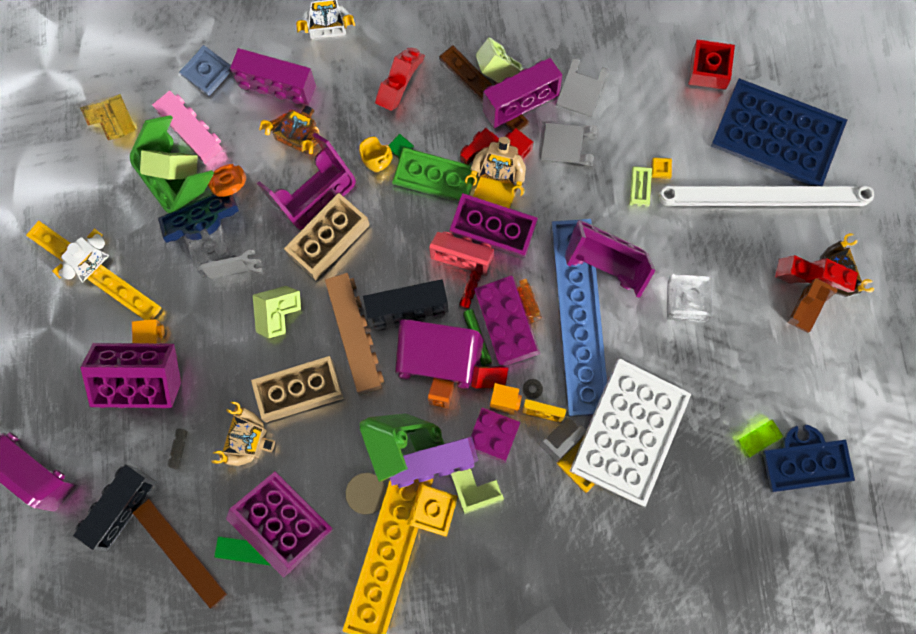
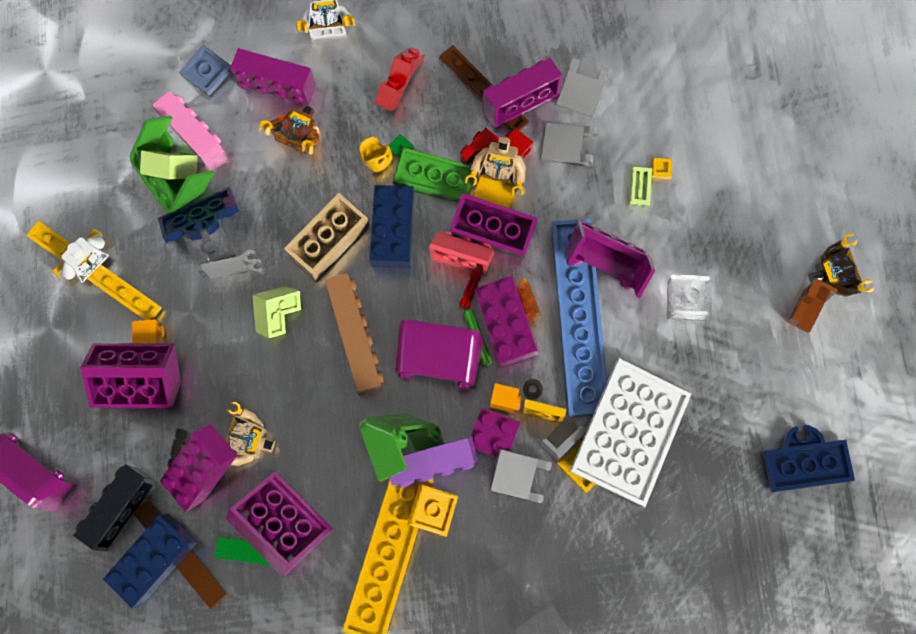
(112, 116): clear yellow panel -> none
(150, 560): none -> dark blue brick
(198, 467): none -> magenta brick
(227, 180): orange tile -> none
(297, 389): tan brick -> none
(318, 191): magenta windscreen -> none
(365, 493): dark tan tile -> none
(392, 226): none -> dark blue brick
(406, 303): black brick -> none
(441, 393): orange slope -> none
(475, 497): yellowish green panel -> none
(489, 375): red tile -> none
(495, 62): yellowish green panel -> none
(515, 475): none -> light grey flag
(711, 64): red brick -> none
(760, 438): clear neon green tile -> none
(766, 195): white piece -> none
(779, 133): dark blue plate -> none
(798, 270): red arch -> none

